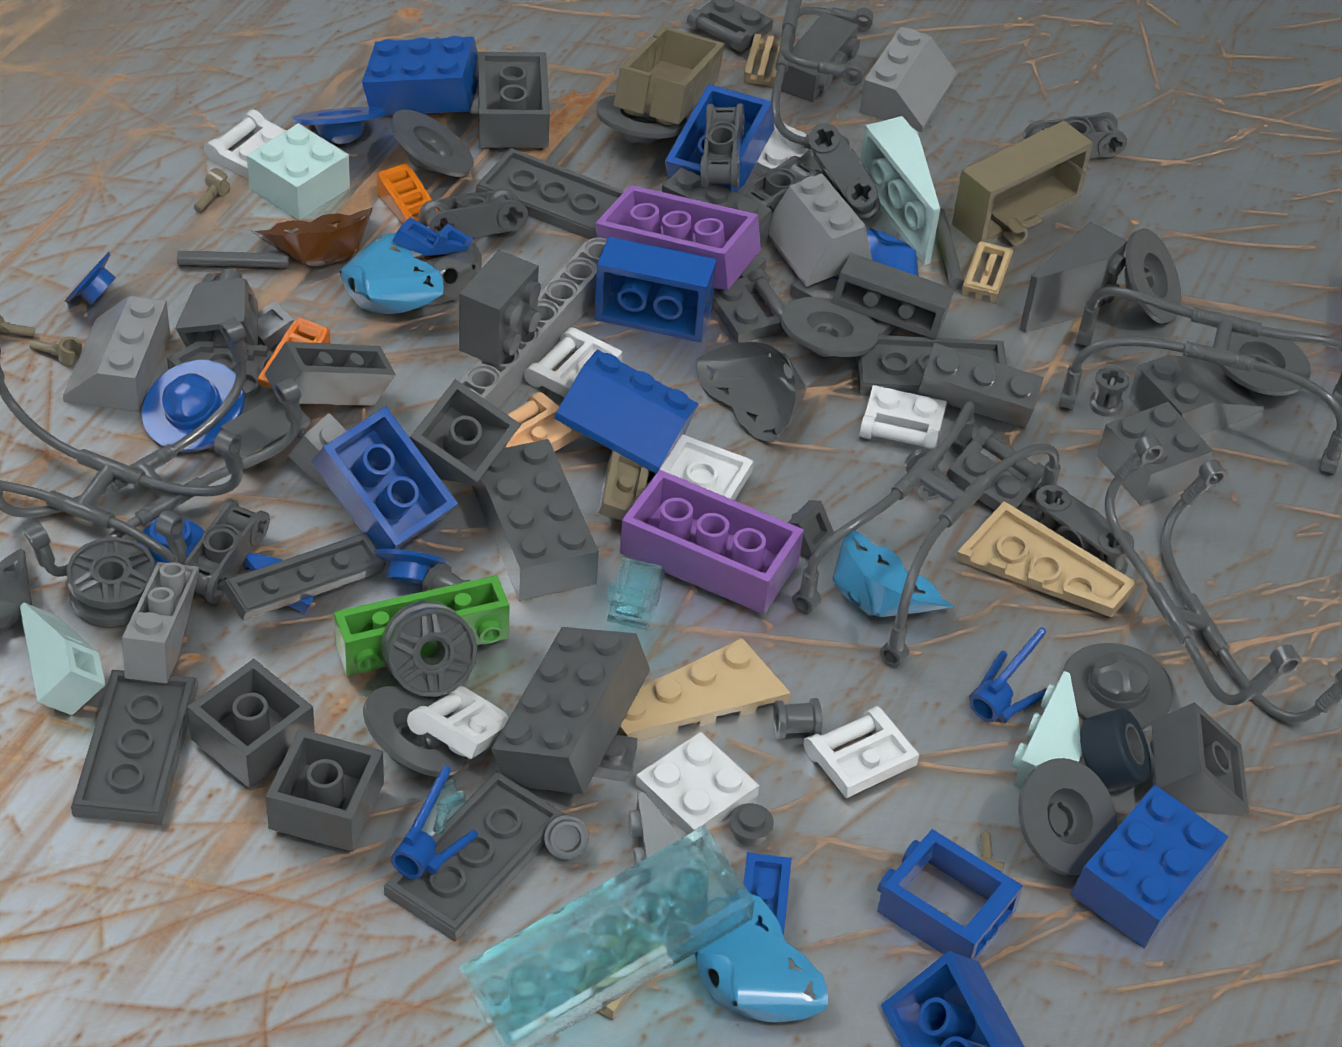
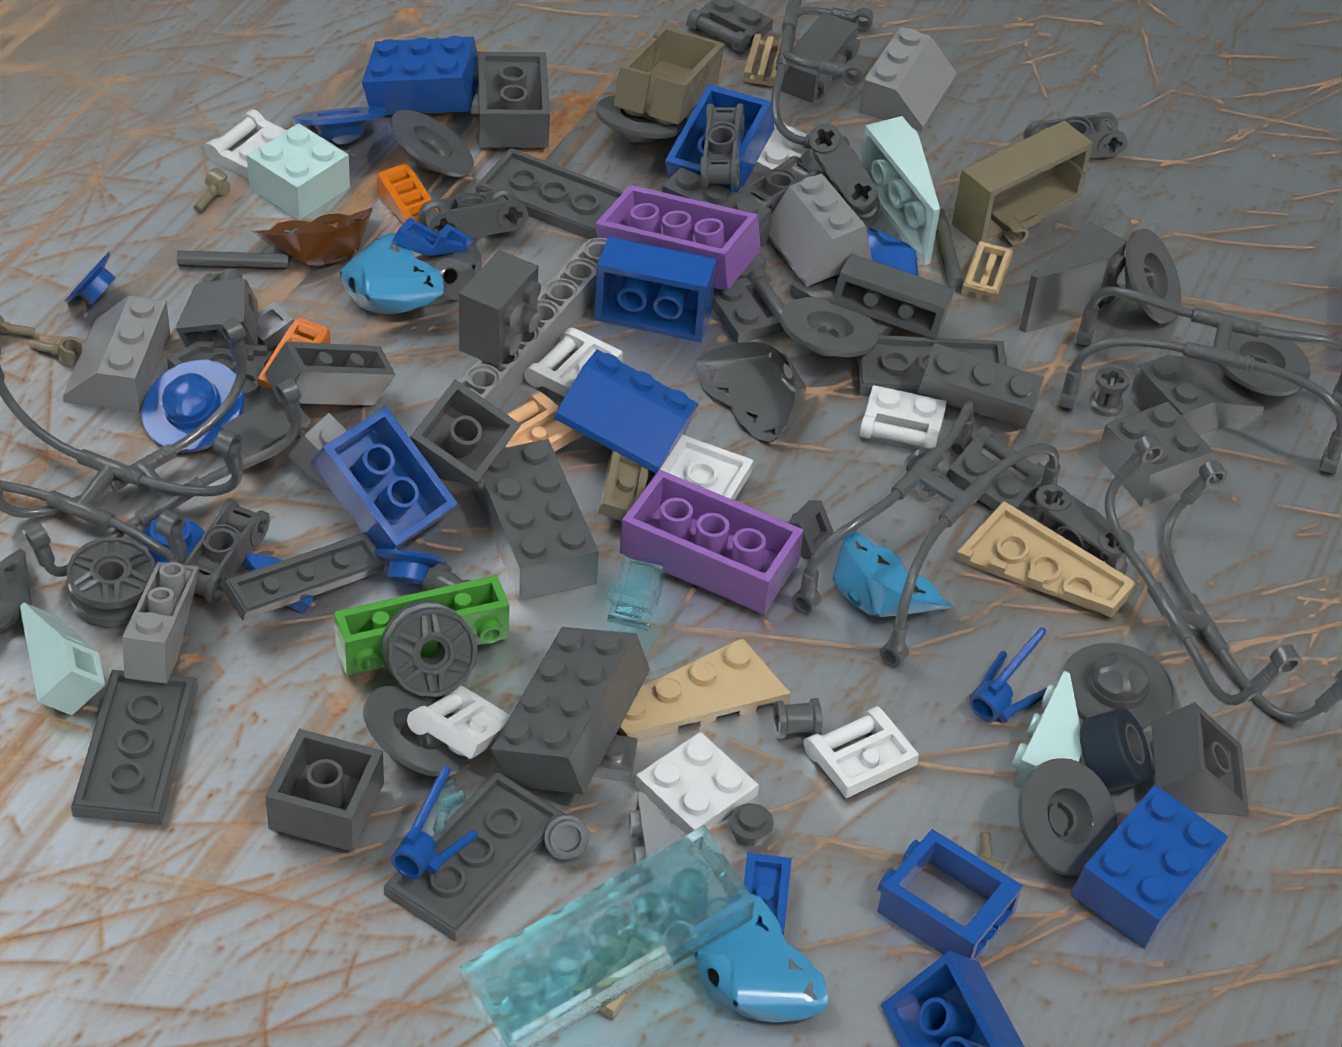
(249, 722): dark grey brick -> none

